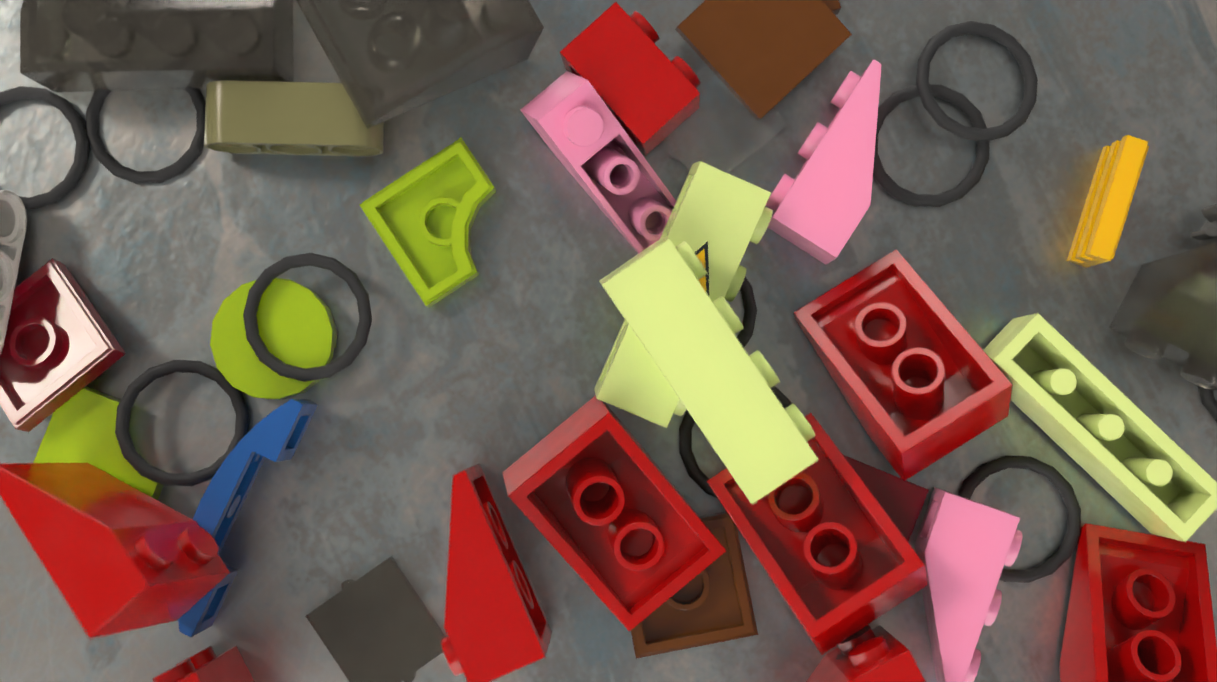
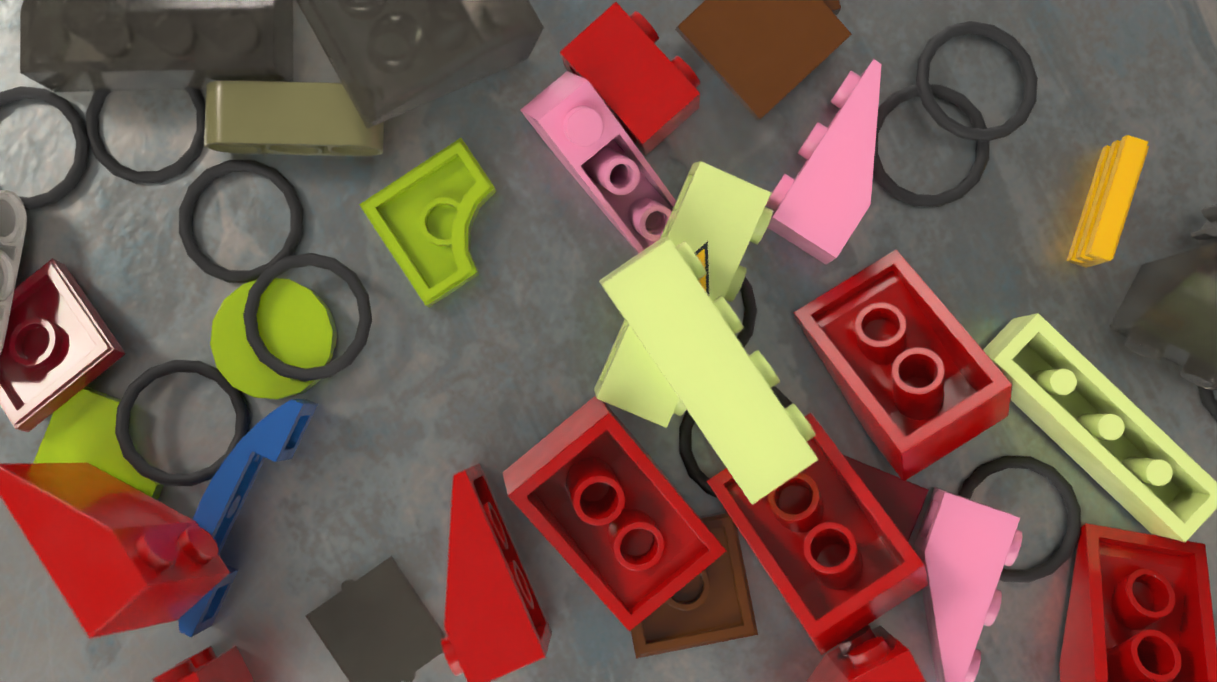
(202, 182): none -> black piece

